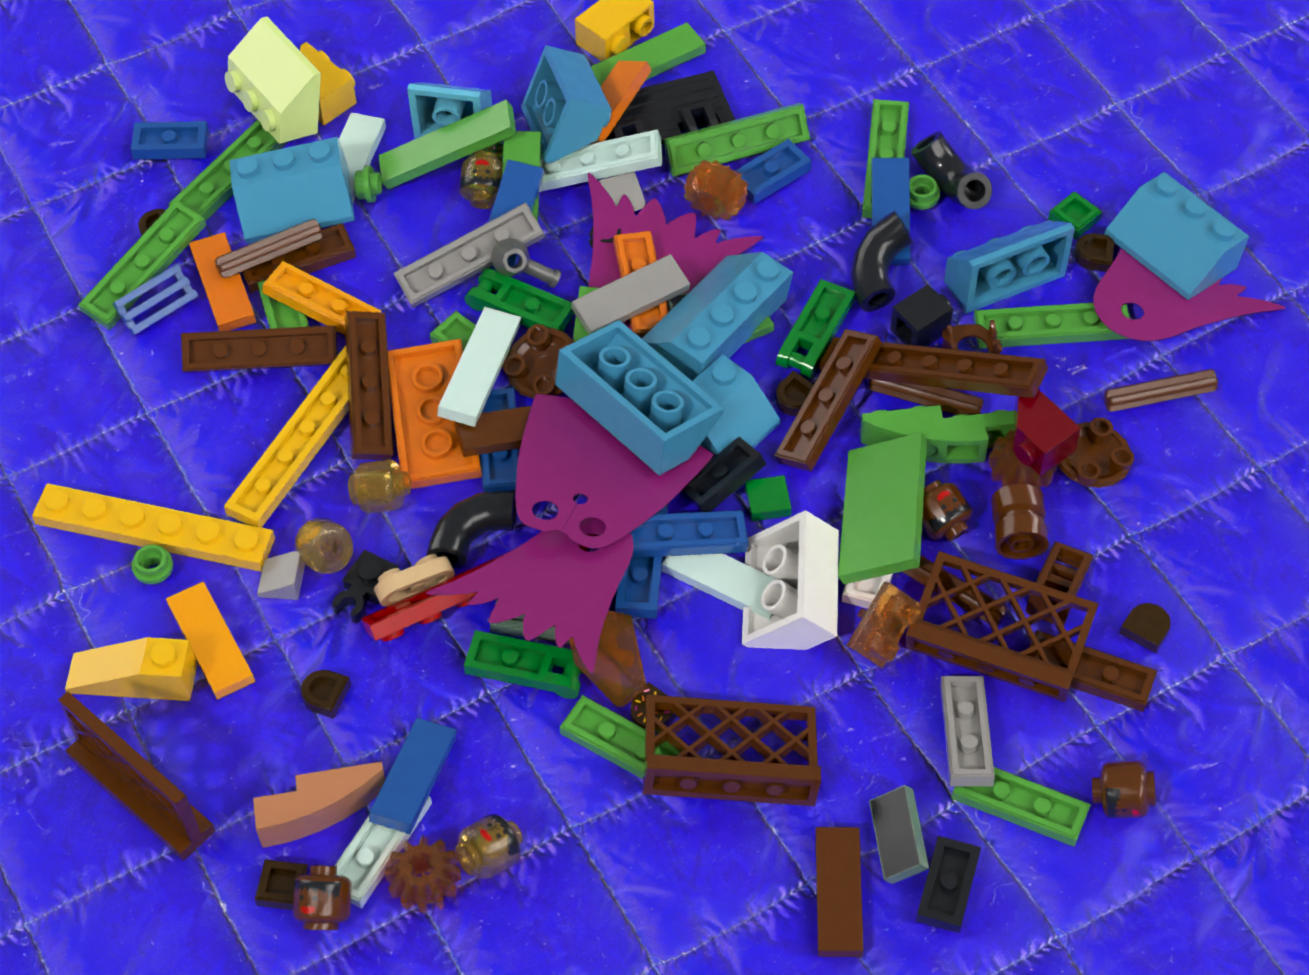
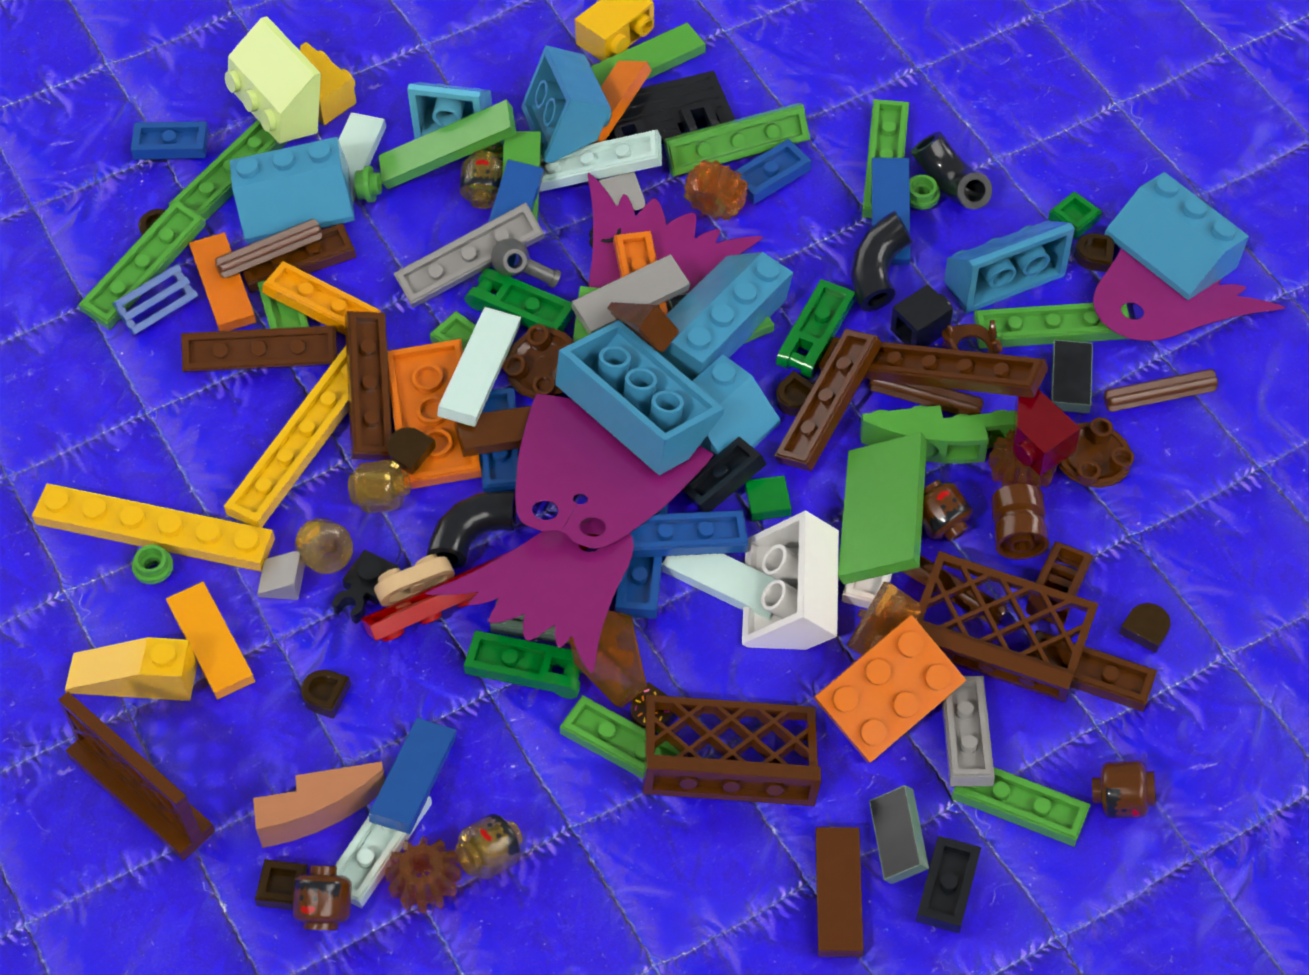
(410, 448): none -> dark brown tile
(646, 322): none -> reddish brown slope
(889, 688): none -> orange plate
(1072, 375): none -> black tile

